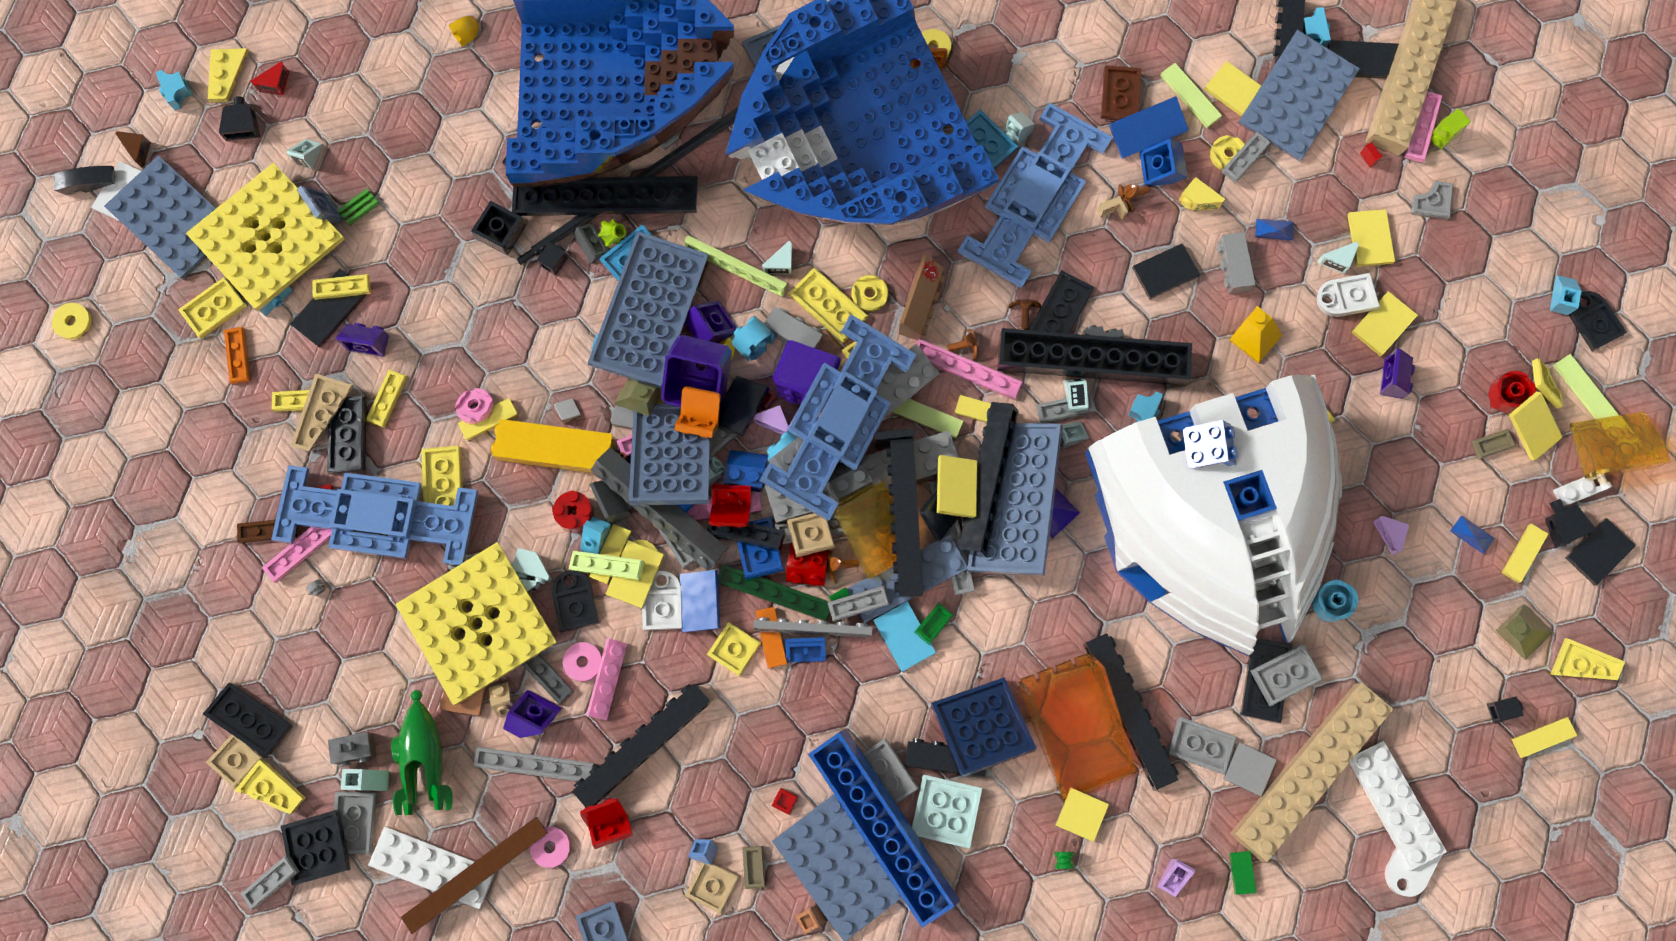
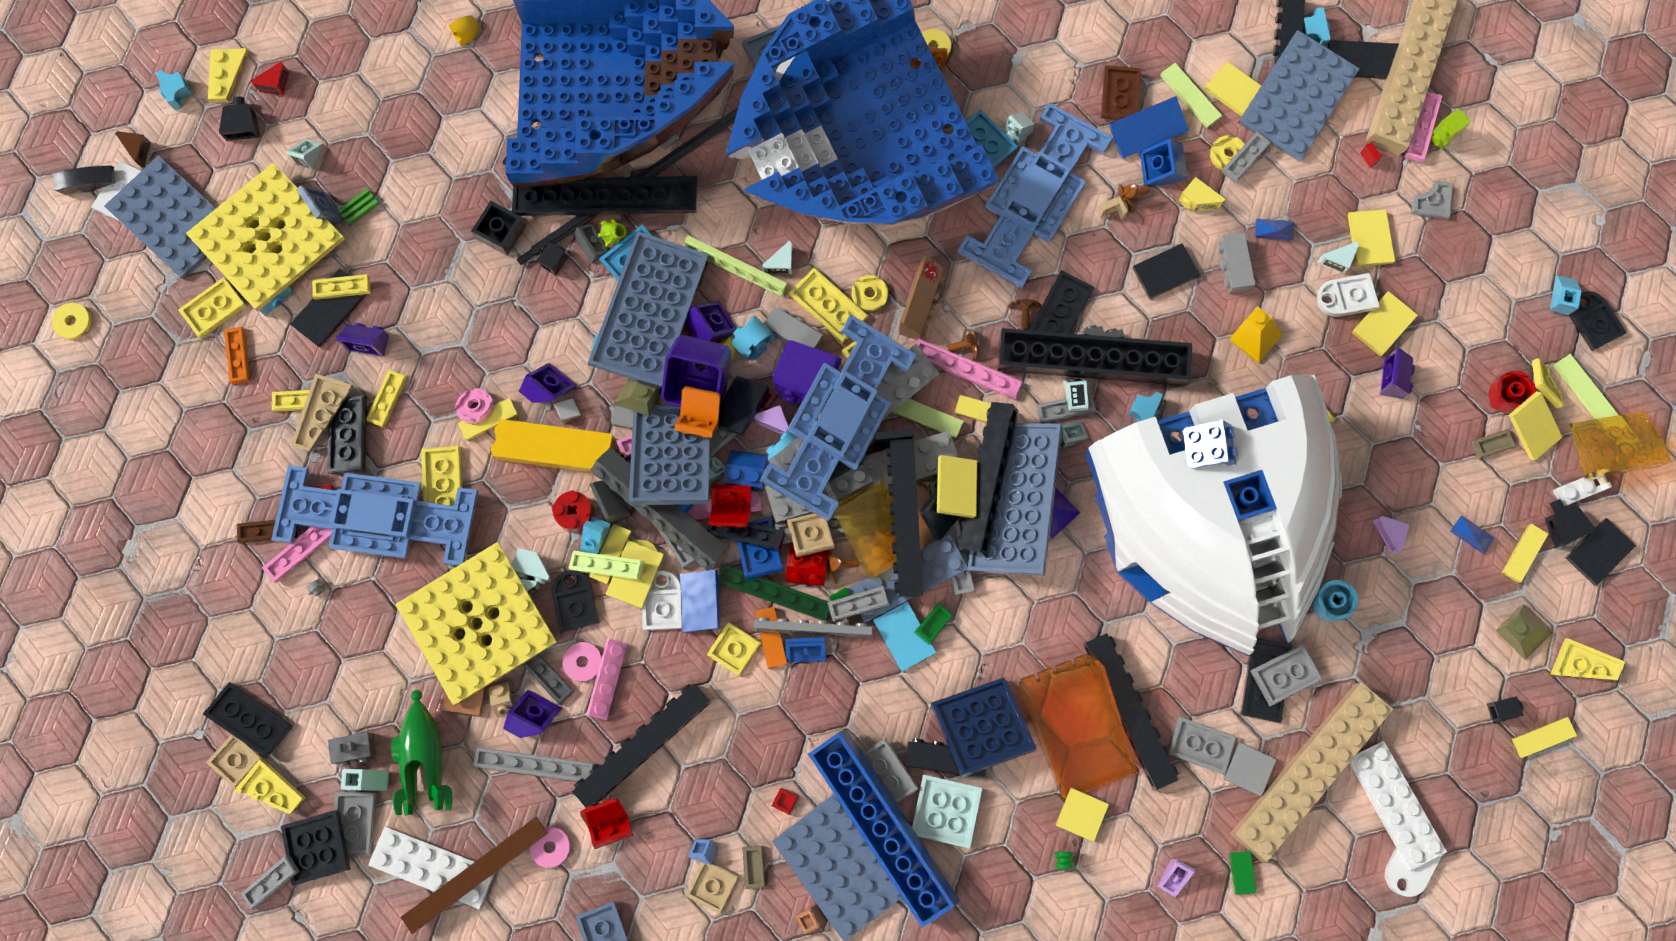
(545, 384): none -> dark purple slope

